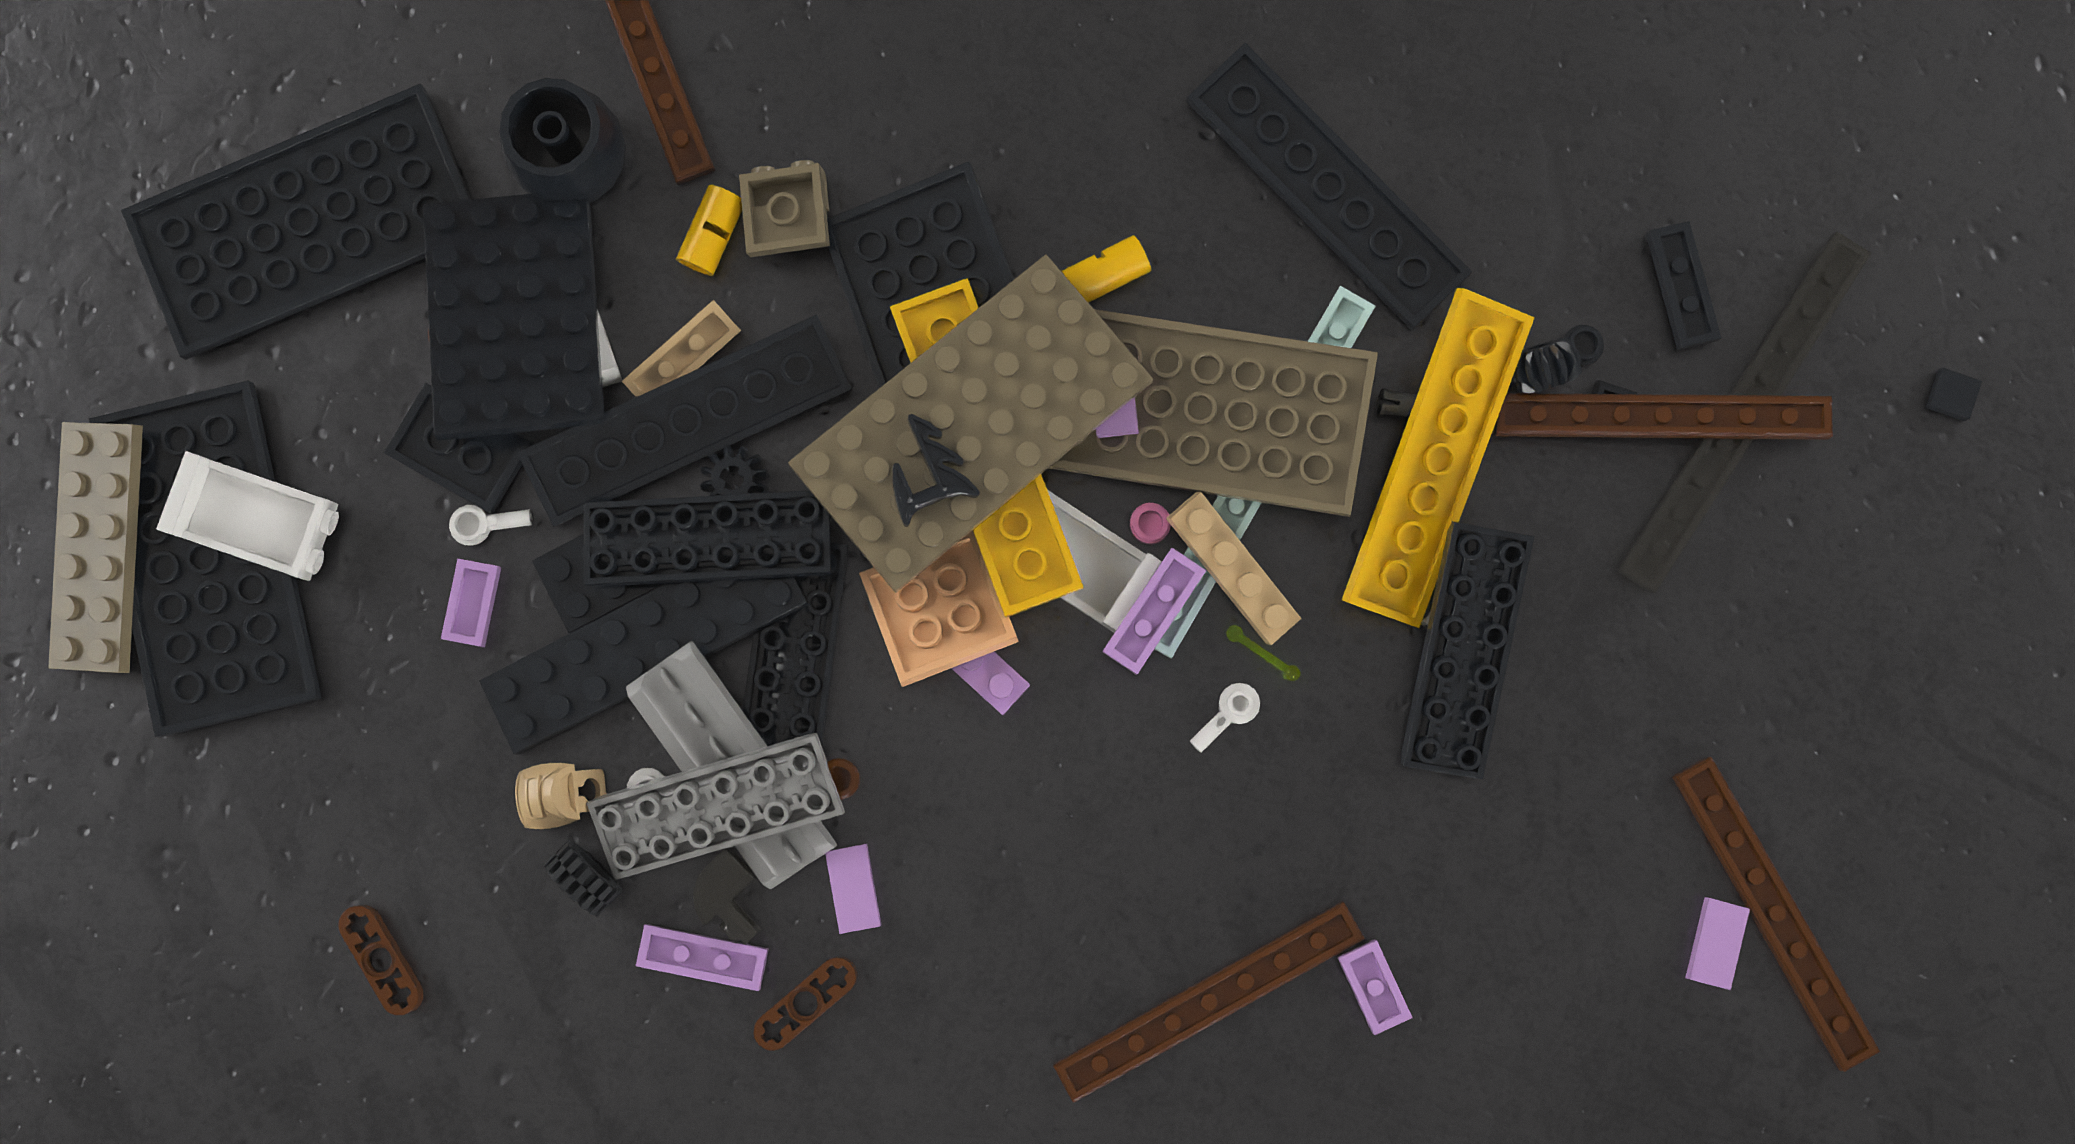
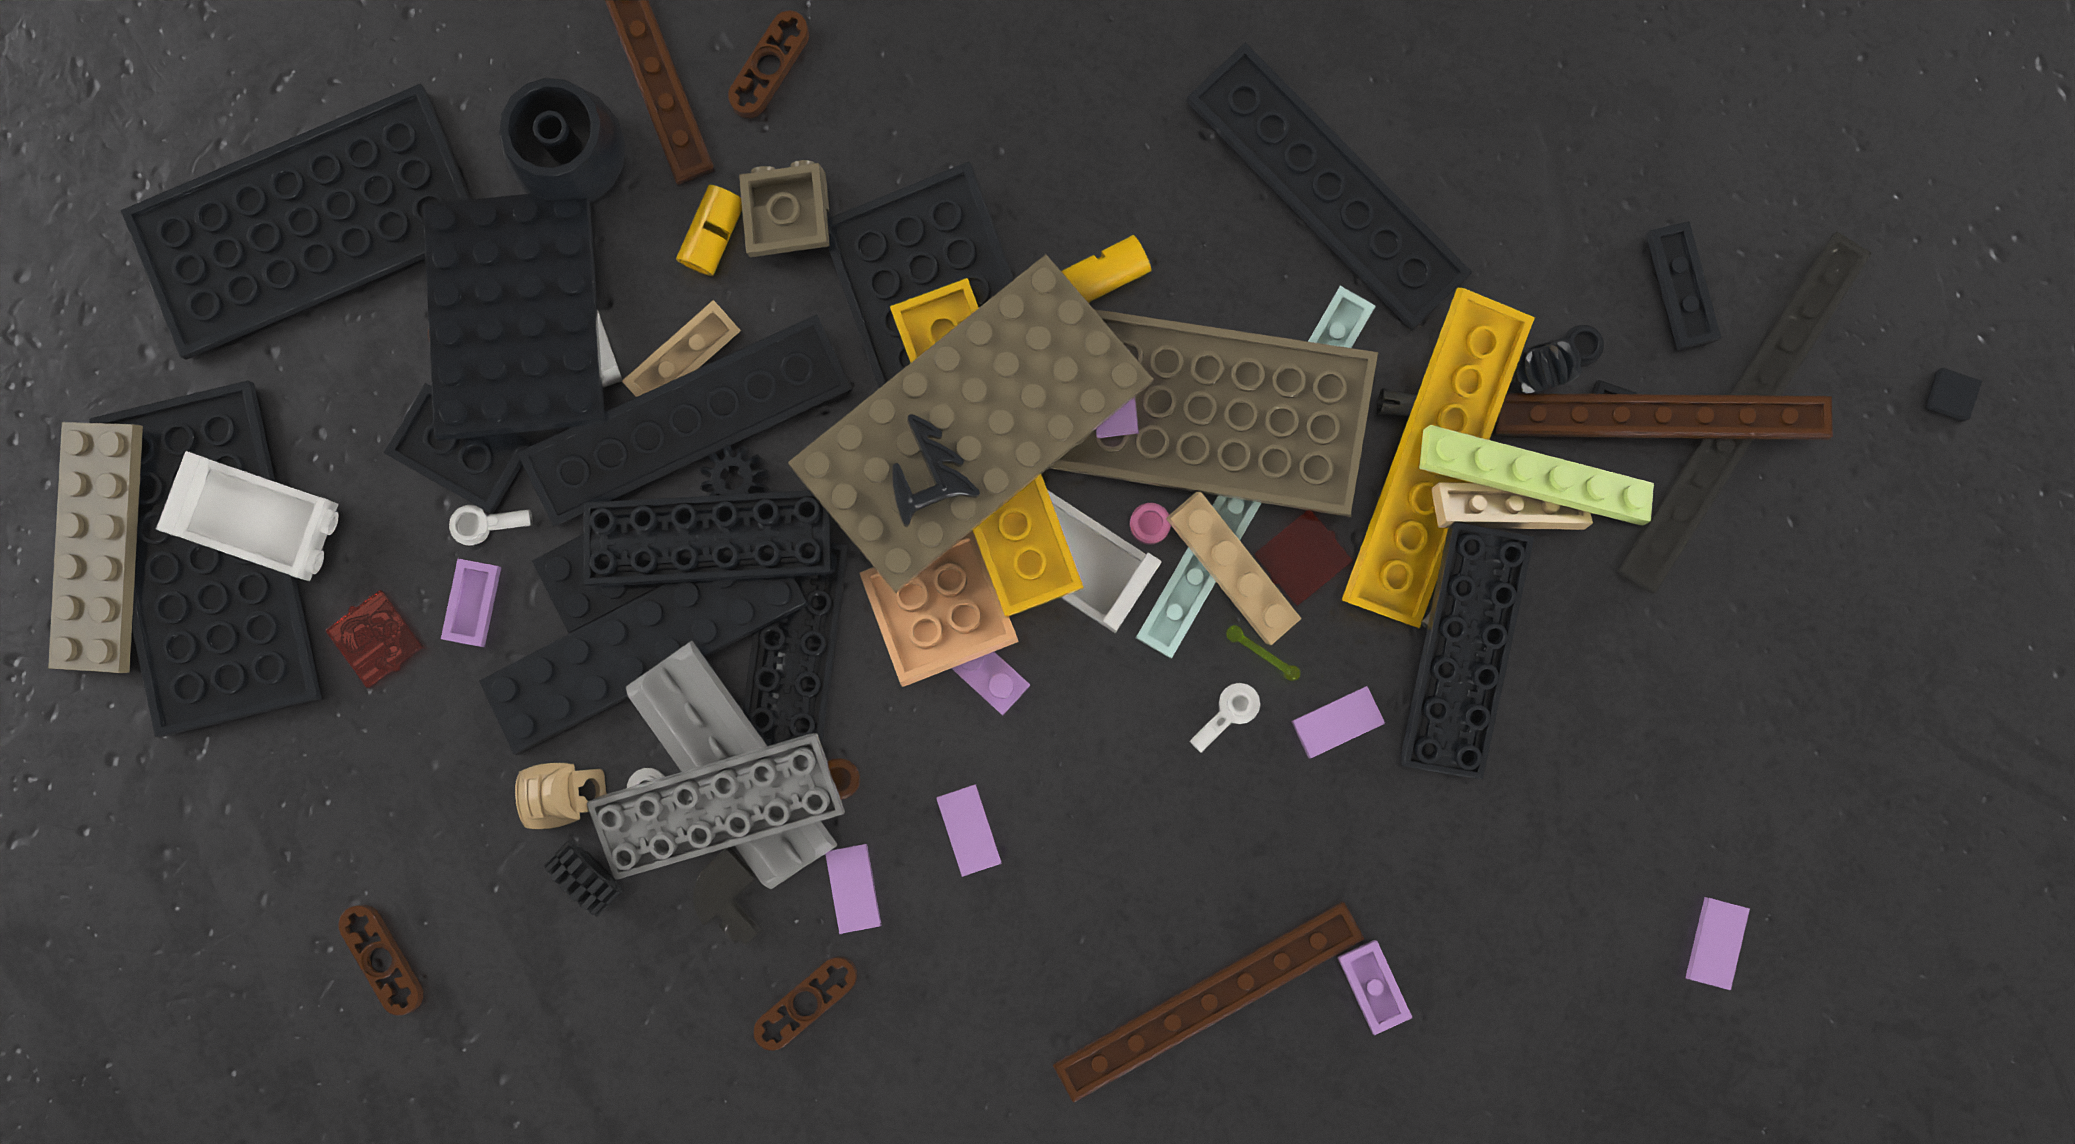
(374, 638): none -> clear red piece
(702, 957): lavender plate -> none
(793, 45): none -> reddish brown beam
(969, 830): none -> lavender tile
(1154, 611): lavender plate -> none
(1303, 557): none -> clear red piece
(1338, 722): none -> lavender tile
(1501, 509): none -> tan plate
(1536, 475): none -> yellowish green plate
(1776, 914): reddish brown tile -> none

